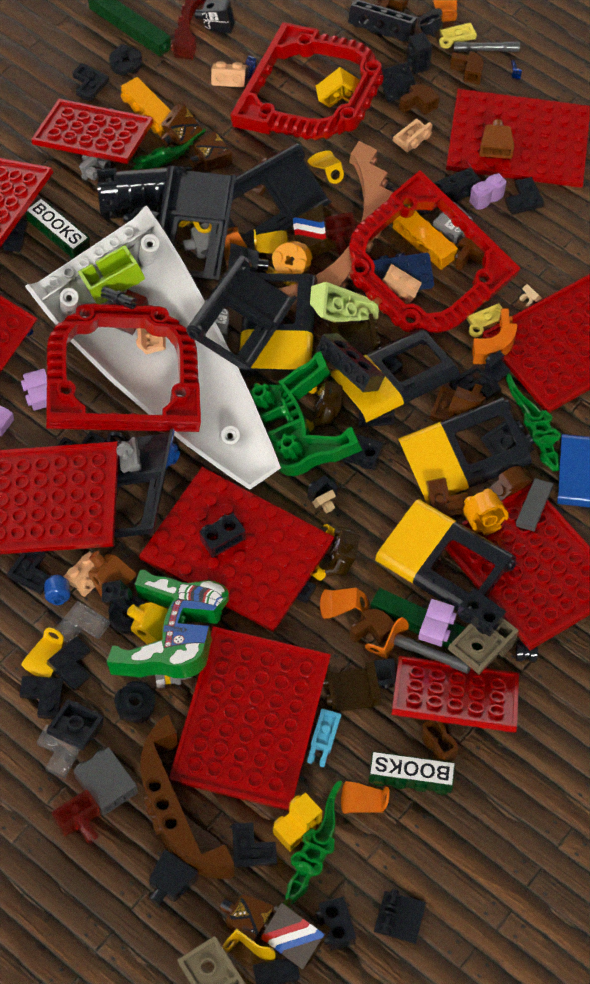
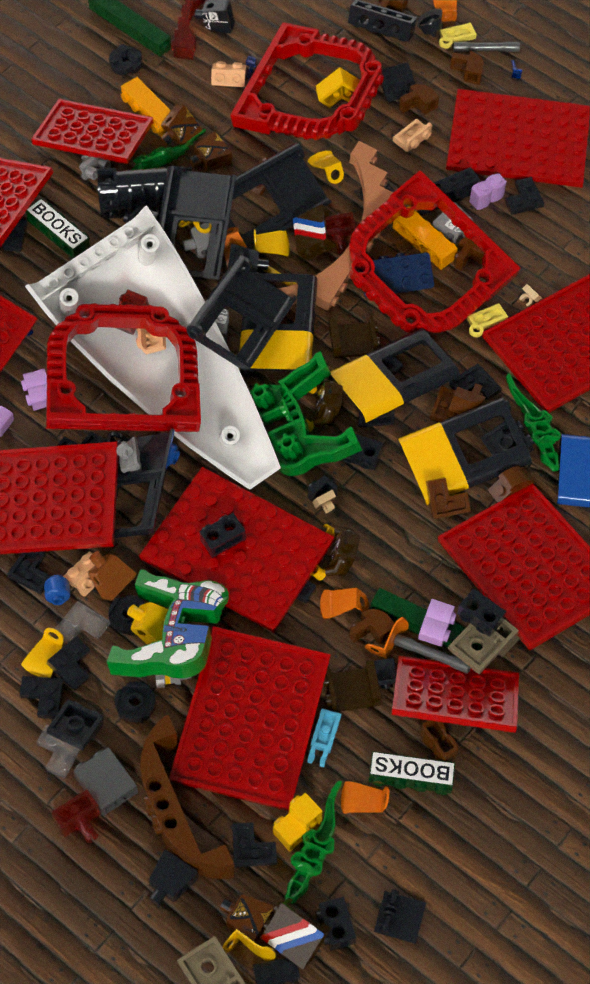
(92, 81): black plate -> none
(117, 592): black bracket -> none
(118, 271): lime piece -> none
(118, 297): black pin -> none
(283, 254): light orange brick -> none
(341, 304): yellowish green wedge -> none
(350, 362): black brick -> none
(401, 284): light nougat bracket -> none
(419, 53): black brick -> none
(422, 539): piece -> none
(485, 512): light orange brick -> none
(495, 367): black bracket -> none
(497, 141): dark orange torso -> none
(502, 341): orange arch -> none
(523, 653): black wheel -> none
(534, 504): dark grey tile -> none

